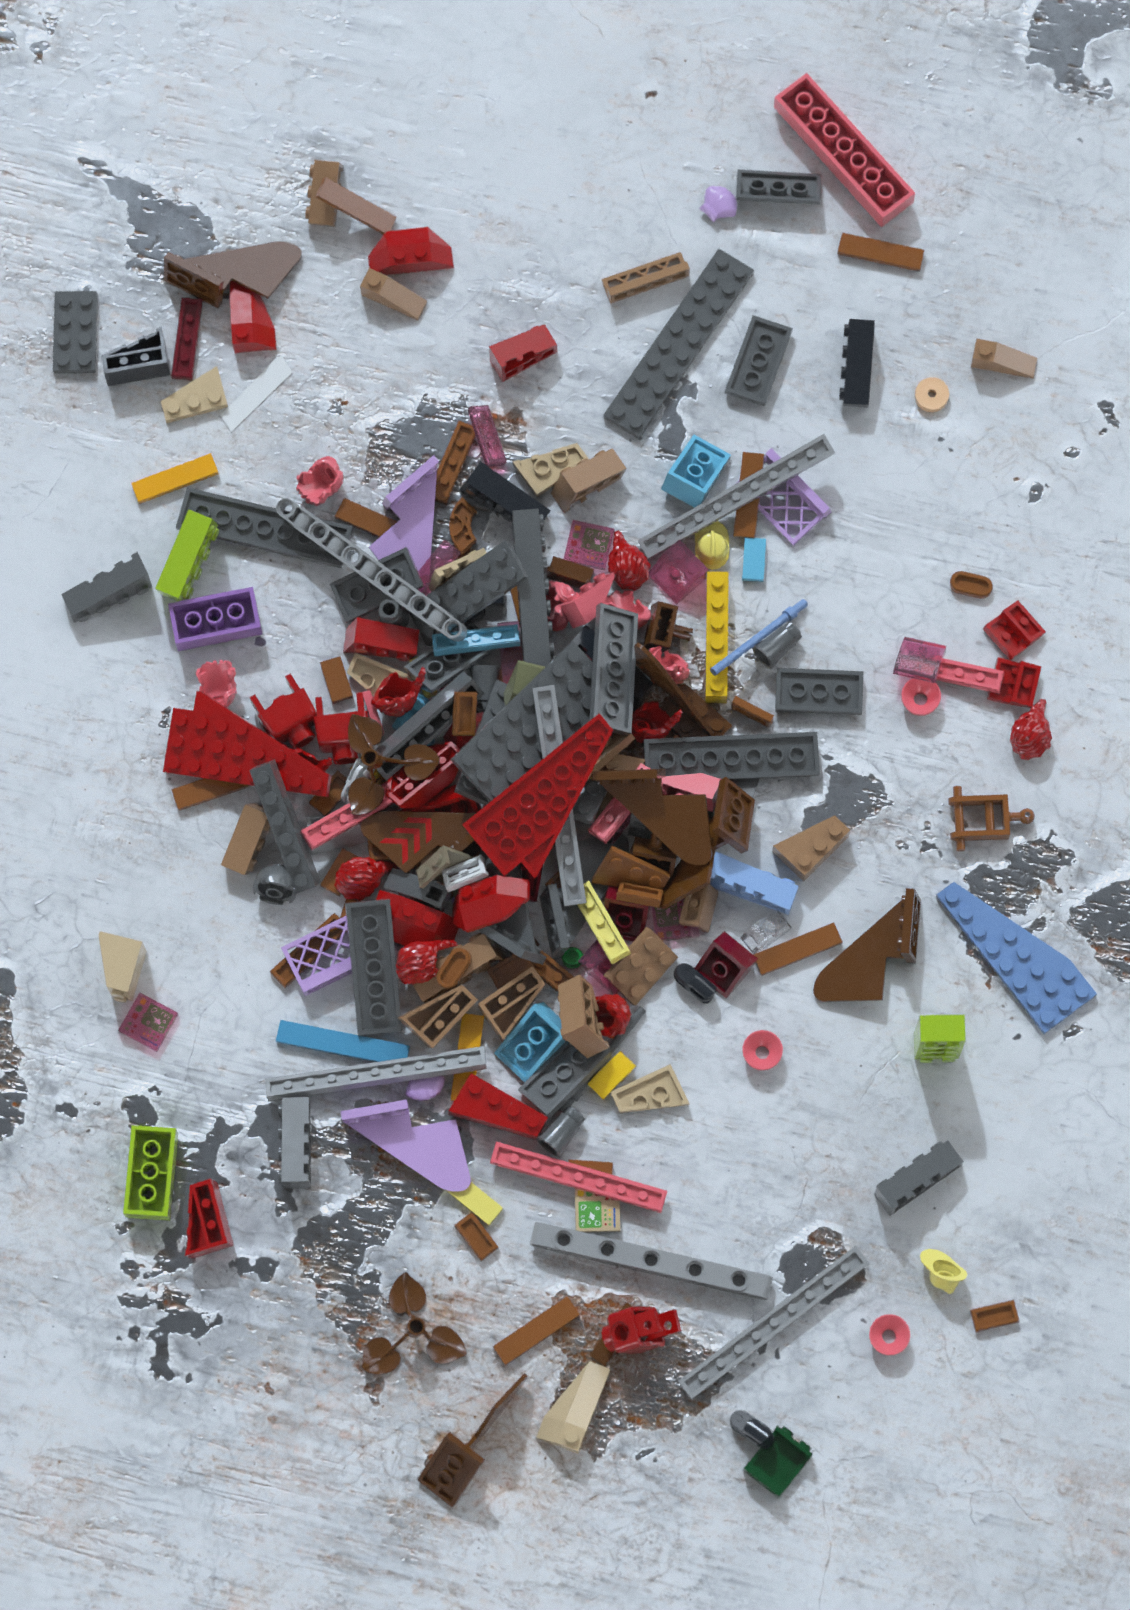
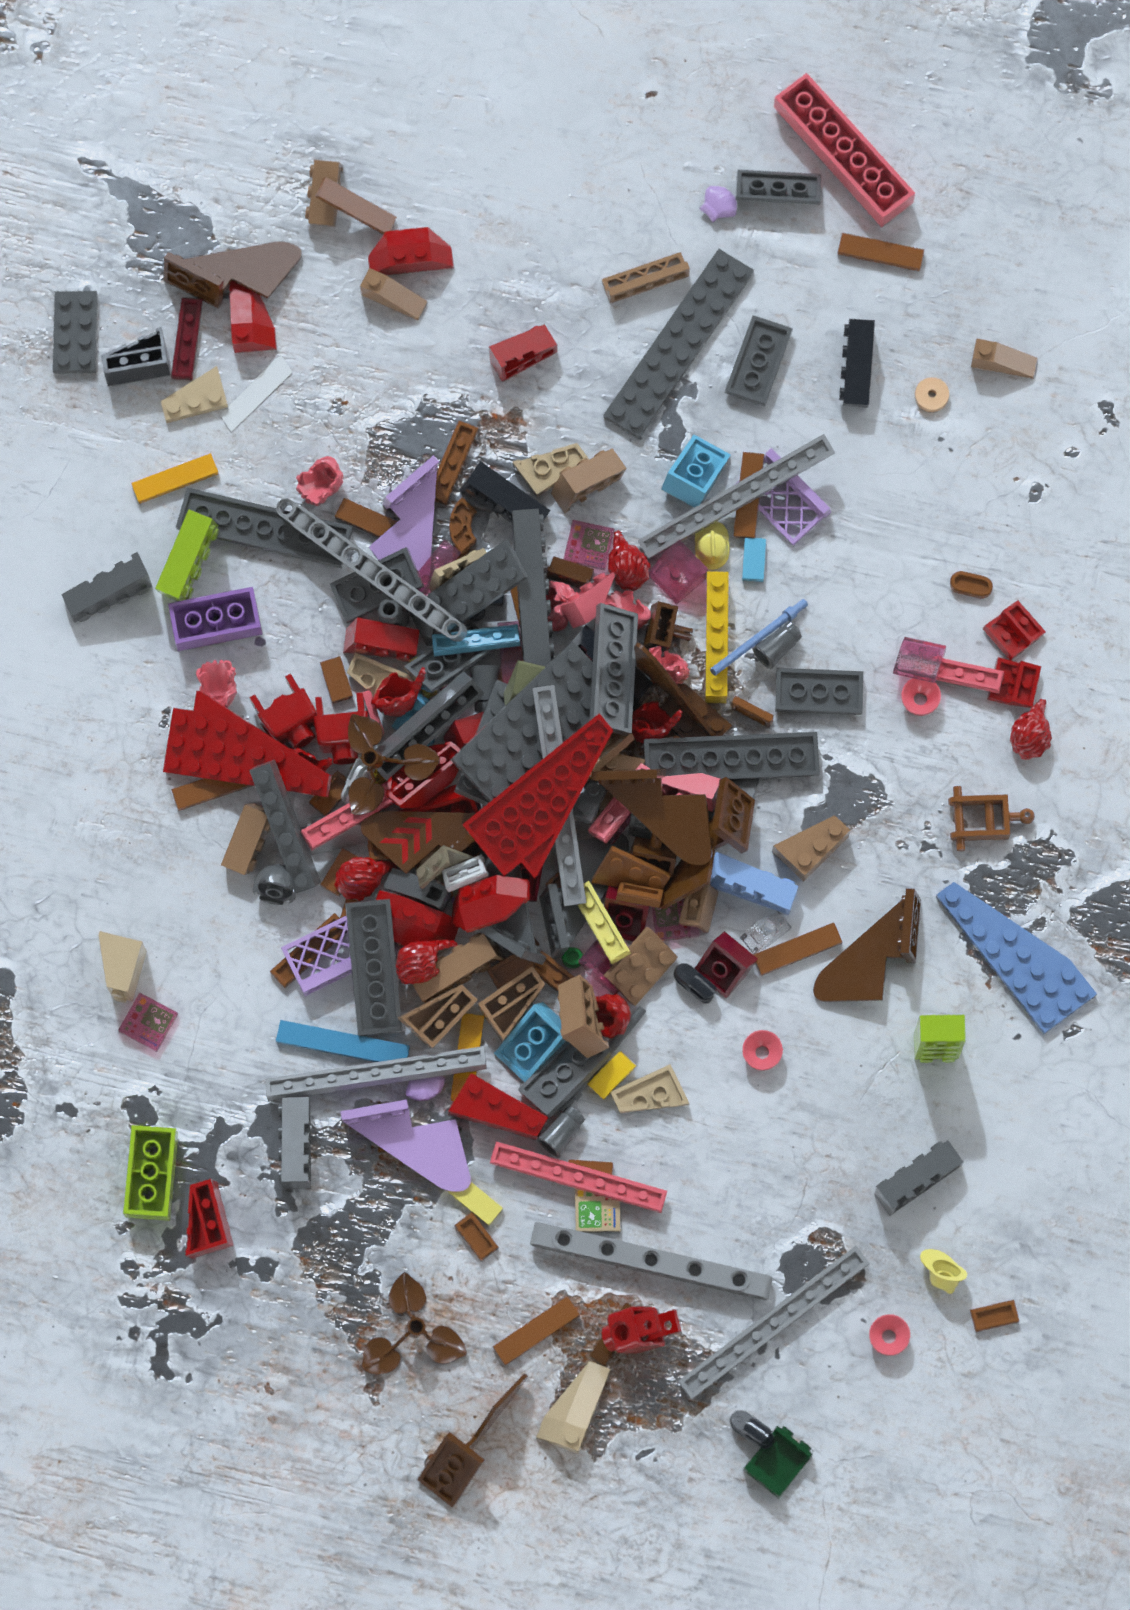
(454, 968): dark orange tile -> none
(464, 713): dark orange tile -> none
(487, 435): clear pink tile -> none

